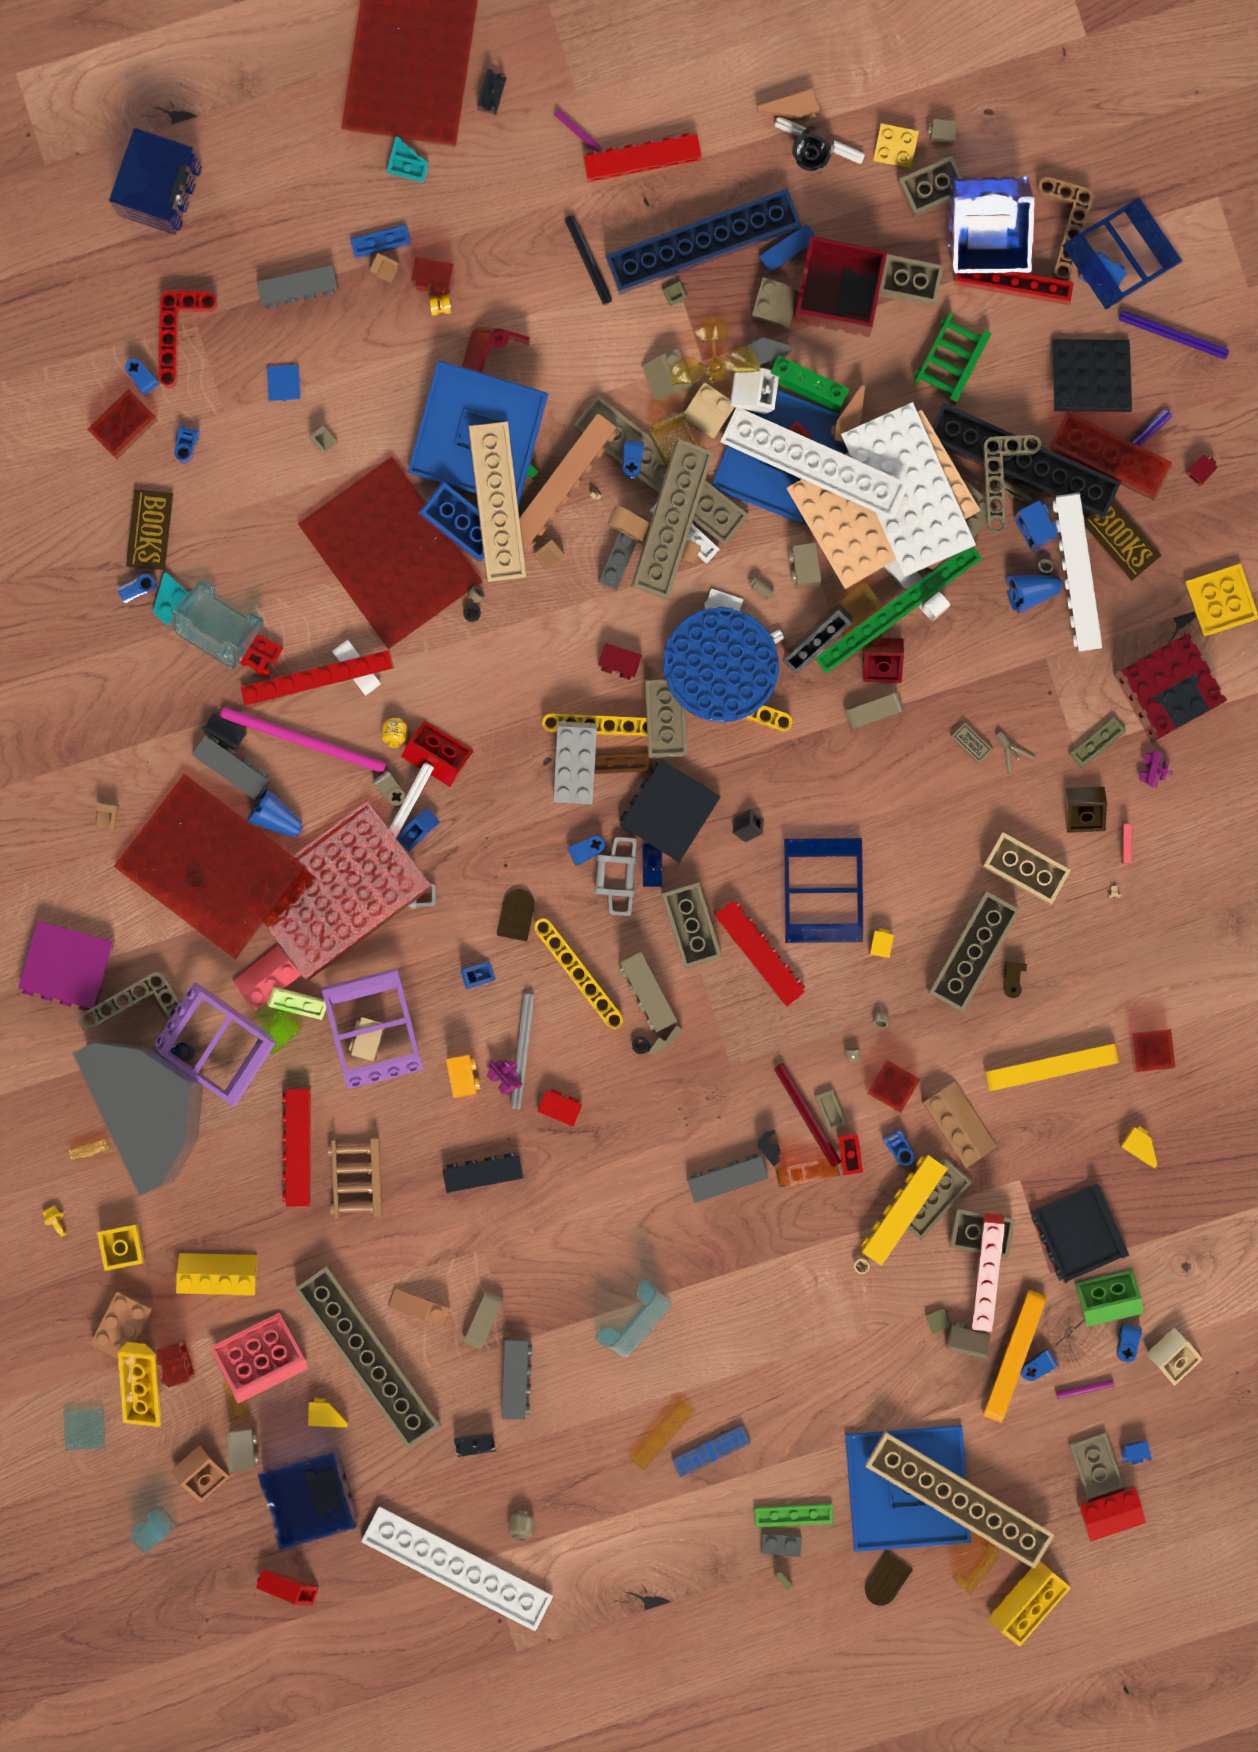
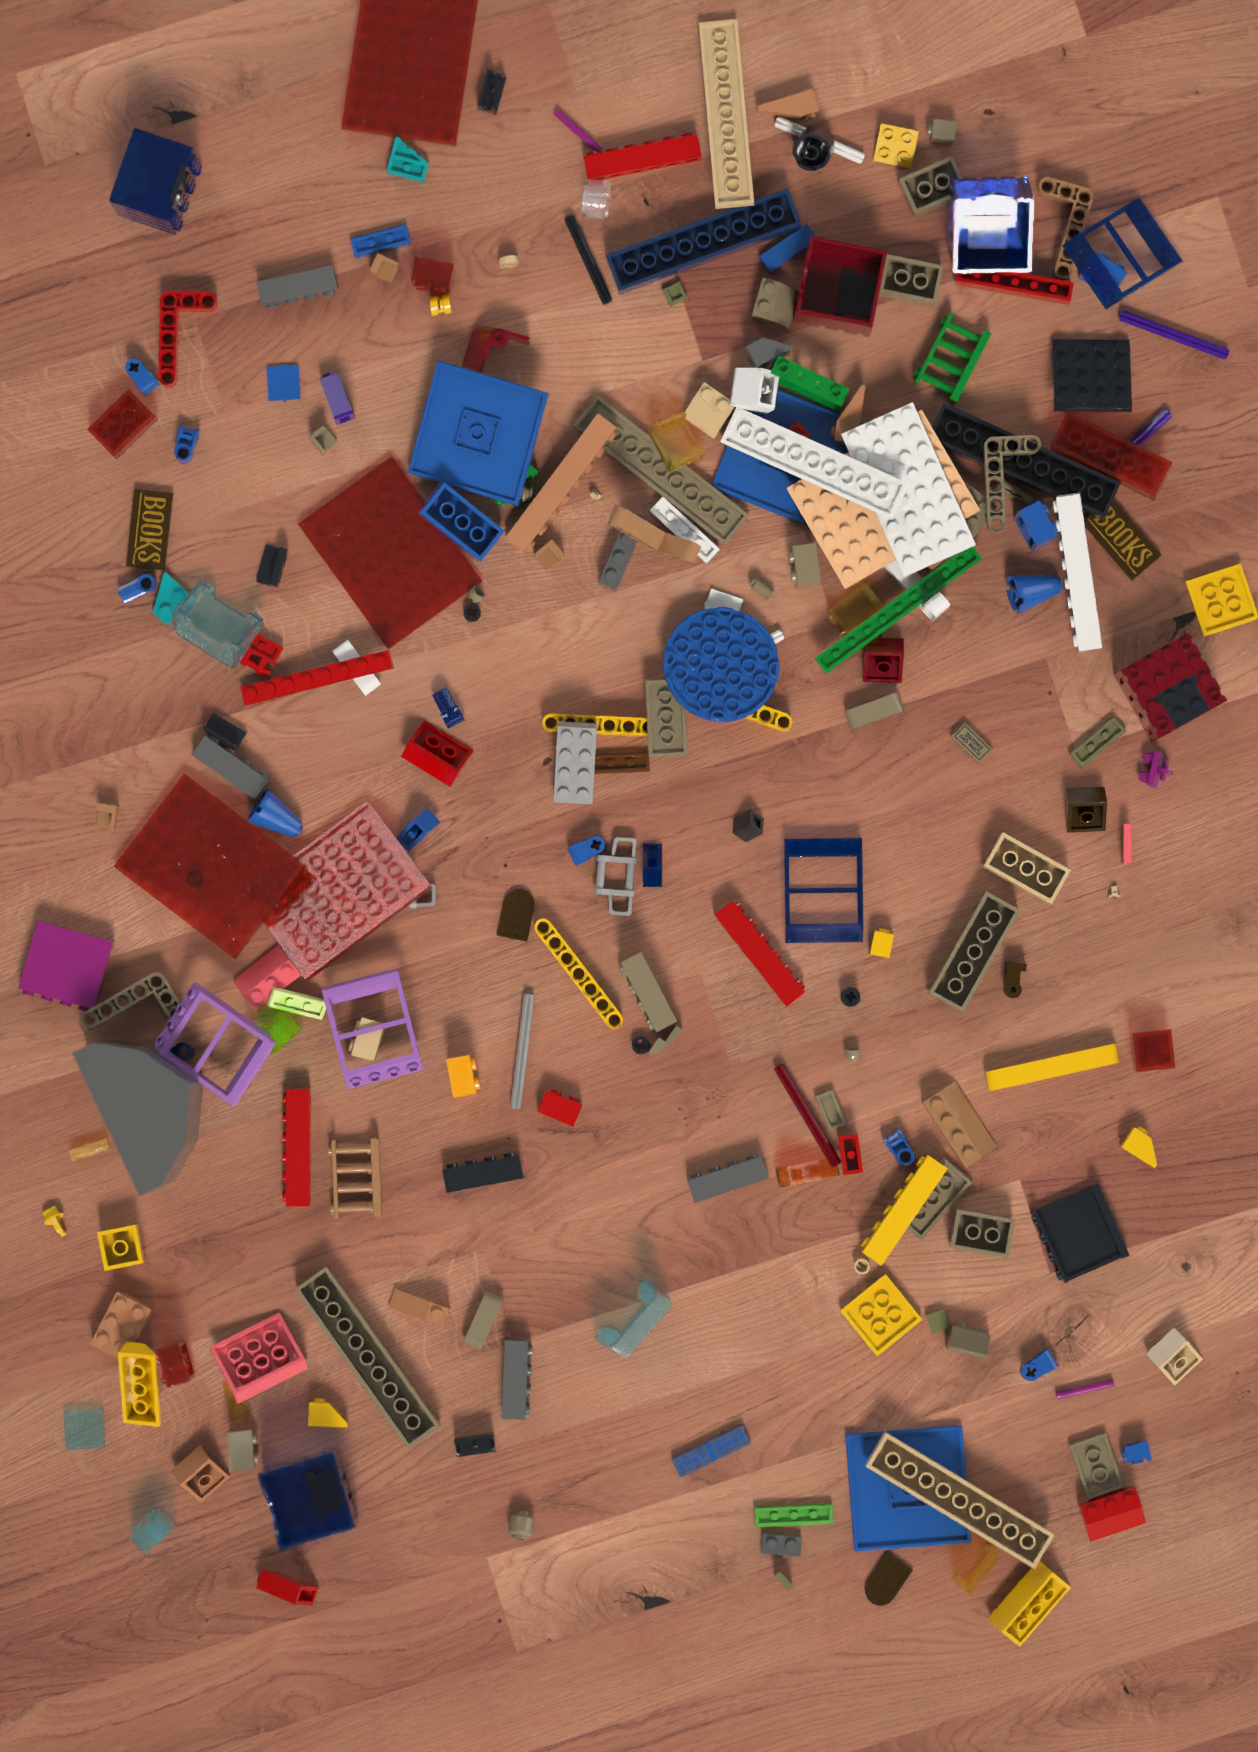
(217, 1274): yellow slope -> none
(272, 566): none -> black panel
(303, 740): dark pink piece -> none
(337, 398): none -> dark purple slope
(388, 787): dark tan piece -> none
(394, 732): yellow head -> none
(410, 799): white axle -> none
(449, 711): none -> clear blue piece
(457, 1568): white plate -> none
(477, 975): blue slope -> none
(497, 501): tan plate -> none
(506, 1074): magenta hips -> none
(508, 261): none -> tan tile
(528, 493): none -> dark tan bush
(594, 199): none -> clear brick
(619, 661): dark red brick -> none
(632, 456): blue piece -> none
(659, 375): dark tan slope -> none
(661, 1434): clear yellow plate -> none
(669, 810): black panel -> none
(672, 519): dark tan plate -> none
(691, 925): dark tan brick -> none
(726, 114): none -> tan plate
(741, 359): clear yellow plant -> none
(770, 1151): black hand -> none
(817, 638): black brick -> none
(850, 997): none -> black wheel
(881, 1020): dark tan hinge -> none
(881, 1315): none -> yellow plate
(893, 1086): clear red brick -> none
(988, 1272): brick -> none
(1011, 748): dark tan plant -> none
(1014, 1355): light orange beam -> none
(1048, 570): dark tan hinge -> none
(1109, 1298): bright green slope -> none
(1128, 1338): blue piece -> none
(1202, 469): dark red brick -> none

